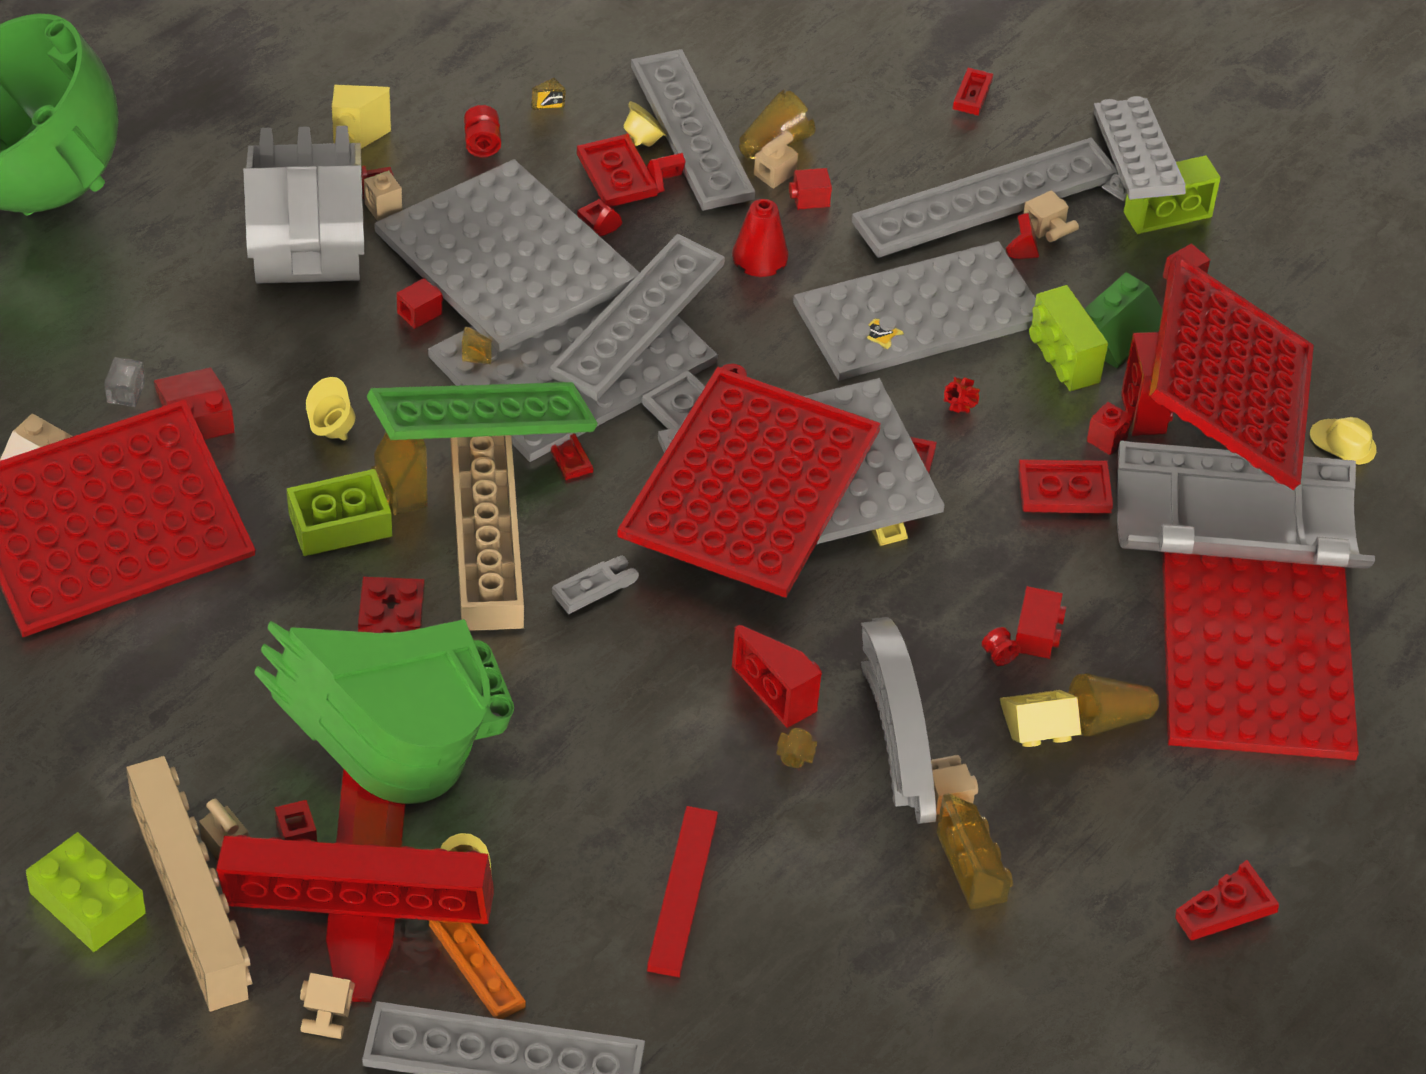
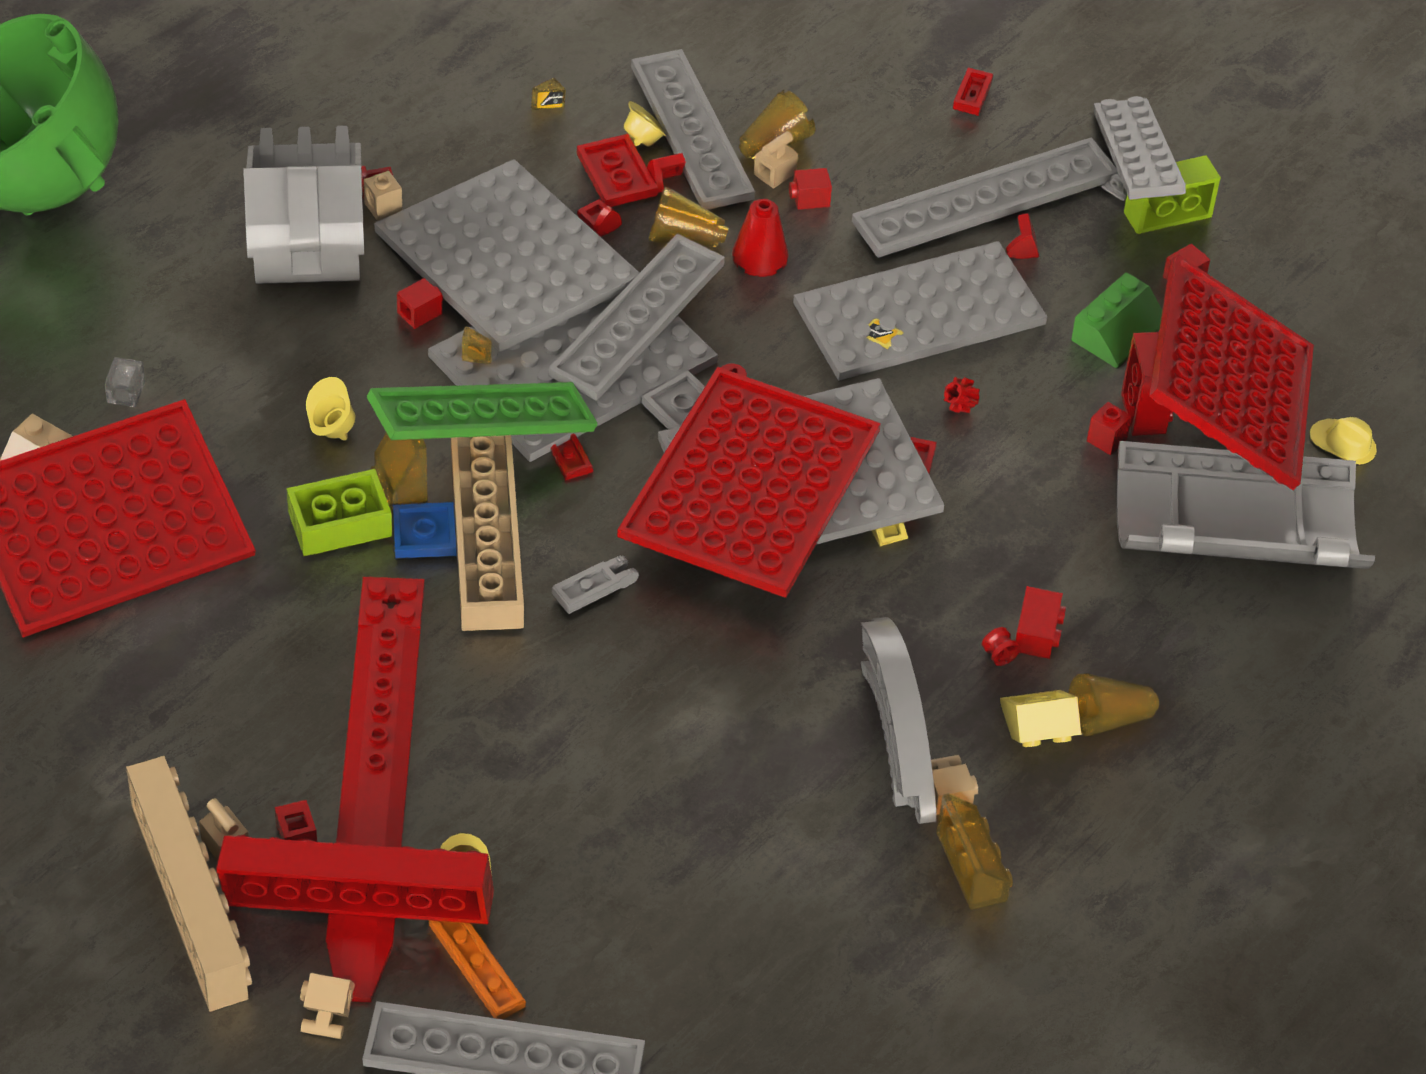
(85, 891): lime brick -> none
(204, 397): red slope -> none
(363, 111): light yellow slope -> none
(391, 704): bright green piece -> none
(424, 530): none -> blue plate
(482, 131): red wheel -> none
(682, 892): red tile -> none
(684, 217): none -> clear yellow cone
(777, 674): red slope -> none
(796, 748): clear yellow gear -> none
(1049, 216): tan brick -> none
(1065, 486): red plate -> none
(1068, 338): lime brick -> none
(1229, 904): red wing -> none
(1258, 656): red plate -> none

